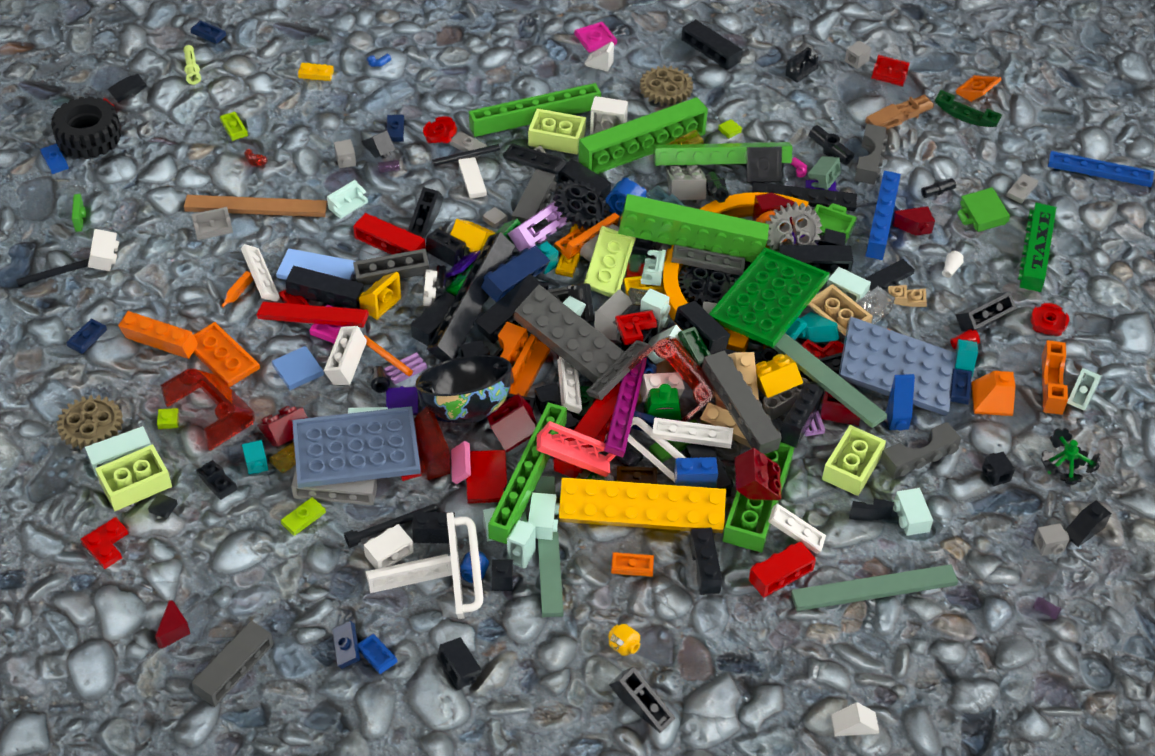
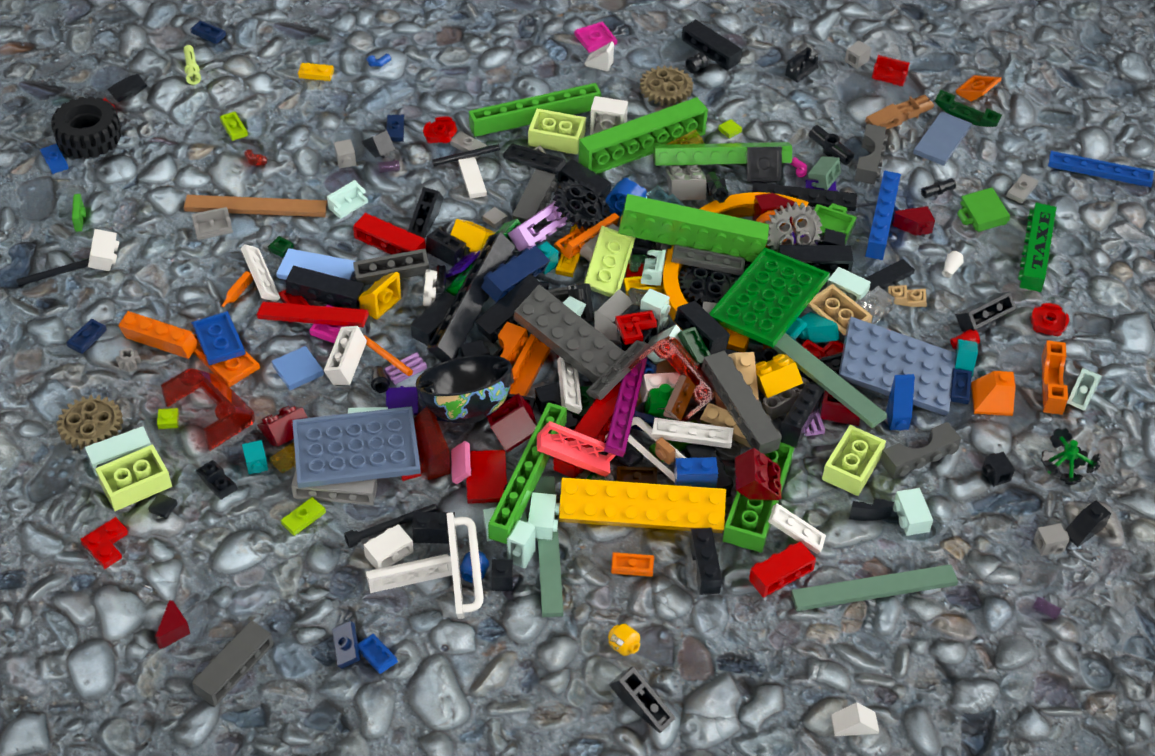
(128, 359): none -> light grey gear
(218, 338): none -> blue tile
(280, 246): none -> dark green tile
(458, 663): black hinge -> none
(665, 451): none -> medium nougat plate
(679, 398): none -> reddish brown bracket
(697, 62): none -> black wheel
(942, 138): none -> sand blue tile

